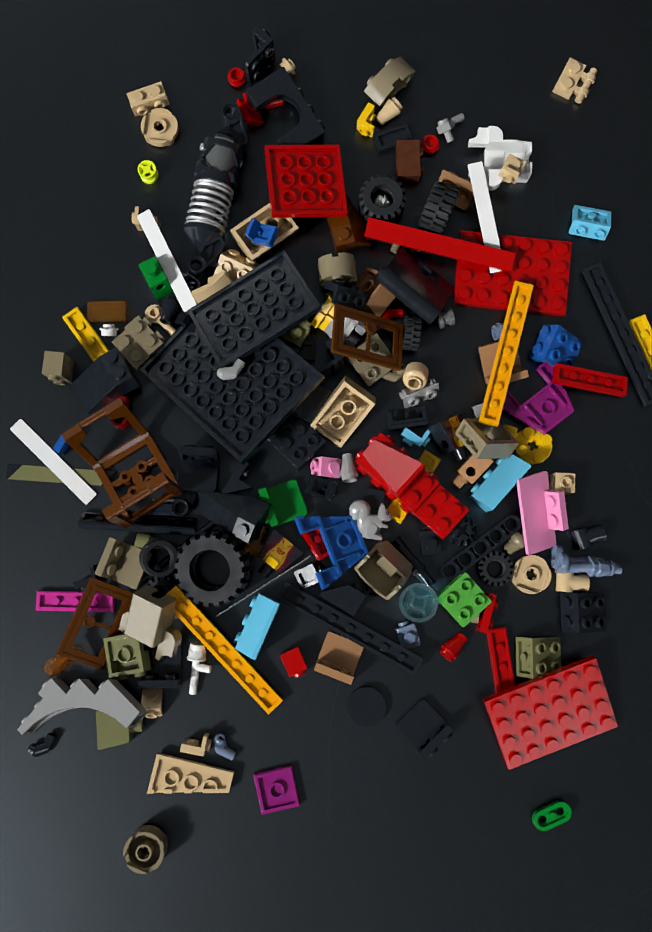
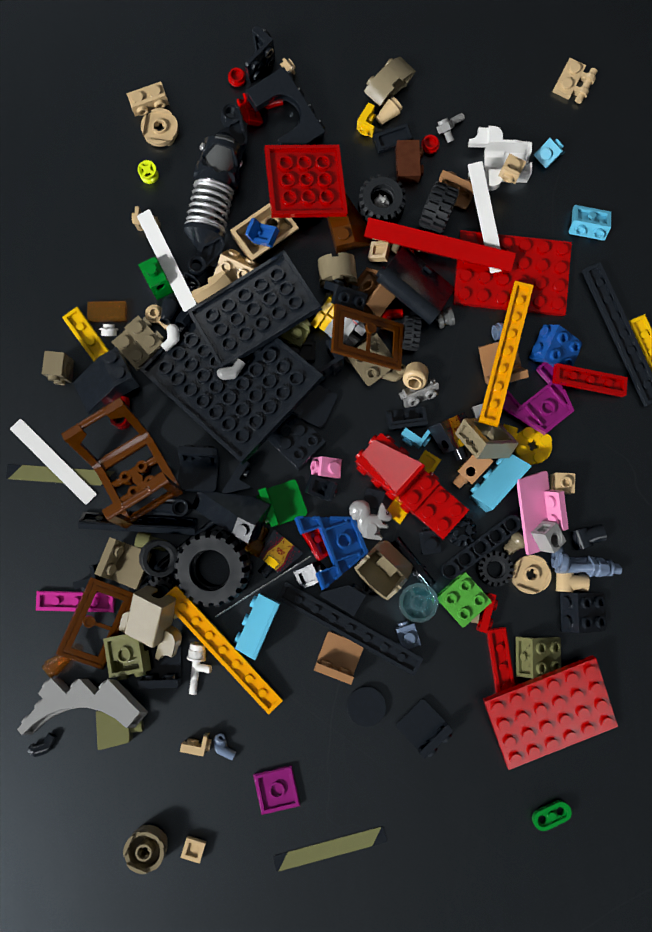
(61, 446): blue tile -> none
(152, 702): tan bracket -> none
(172, 337): none -> white arm
(187, 776): tan wing -> none
(193, 849): none -> tan plate
(294, 662): red brick -> none
(329, 849): none -> olive sticker
(343, 411): tan slope -> none
(348, 469): light grey cone -> none
(379, 251): none -> tan plate
(452, 647): red cone -> none
(548, 537): none -> light grey brick
(549, 152): none -> medium azure bracket

